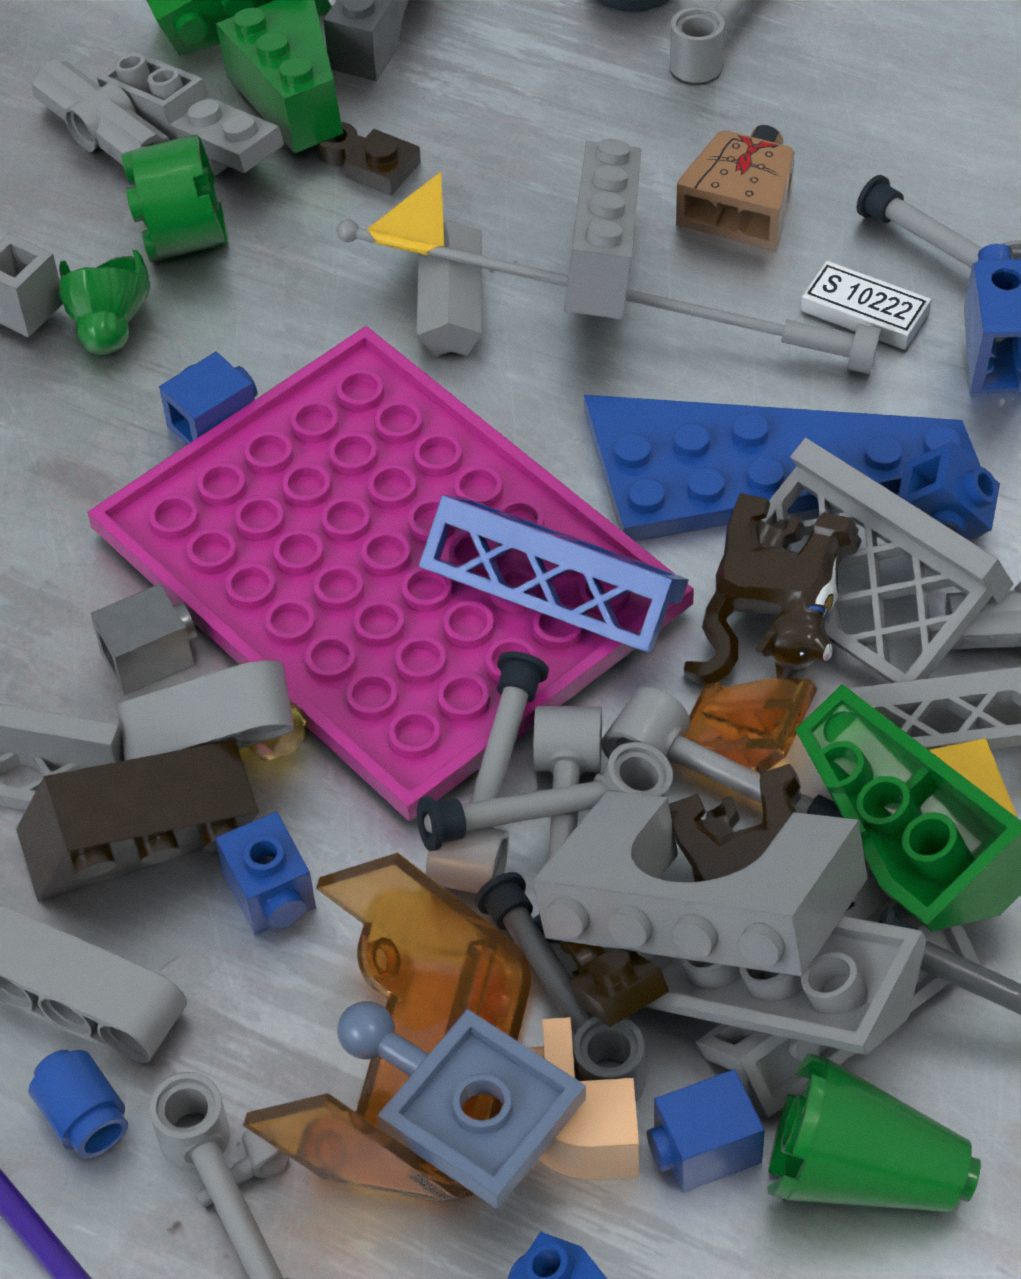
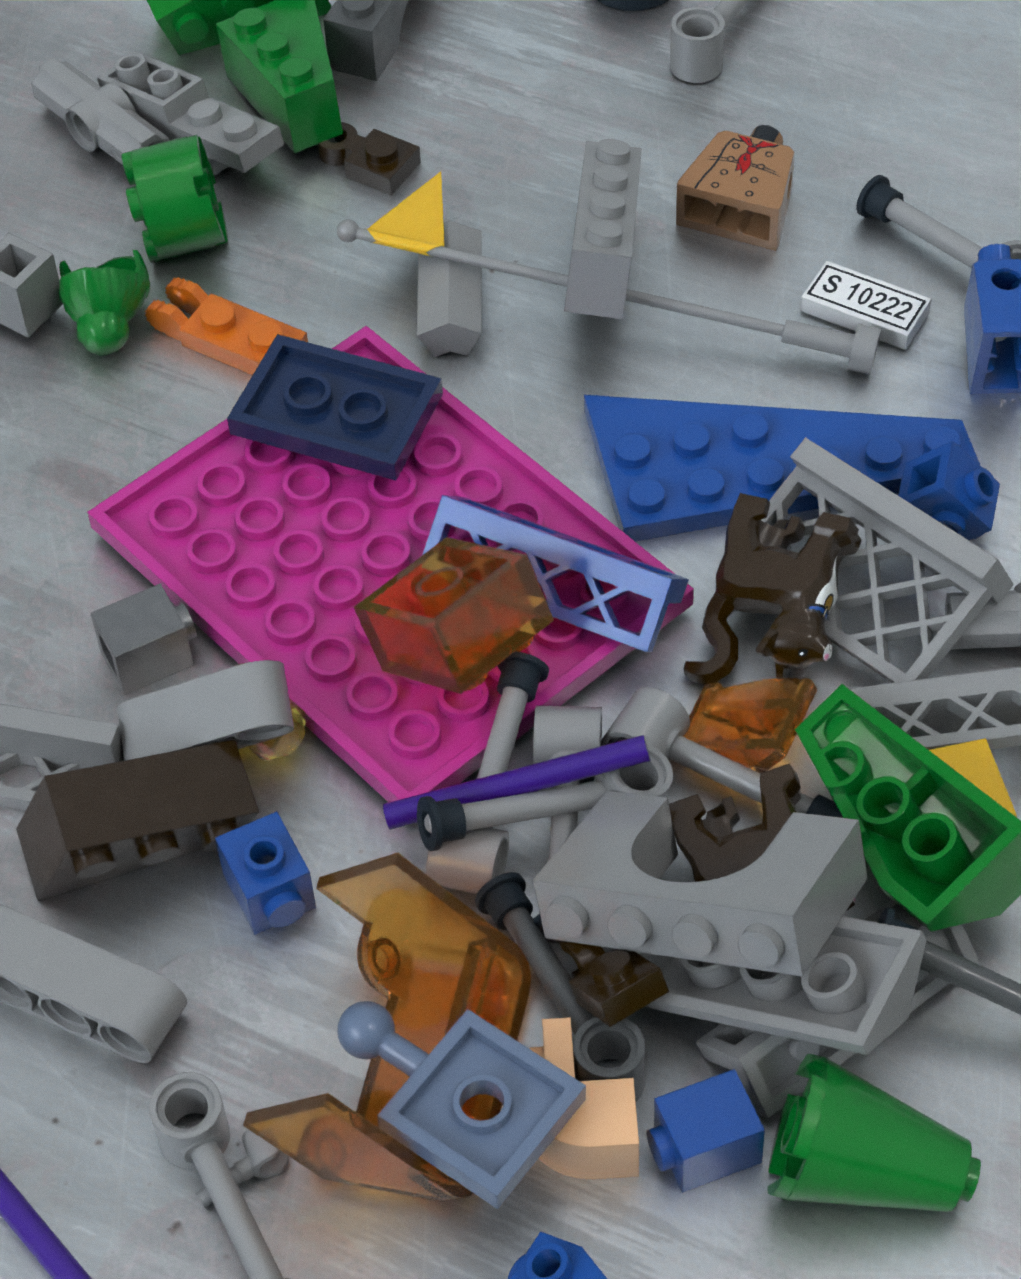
(78, 1102): blue brick -> none
(205, 396): blue brick -> none
(217, 326): none -> orange hinge
(336, 406): none -> dark blue plate
(454, 614): none -> clear orange brick
(528, 778): none -> dark purple bar

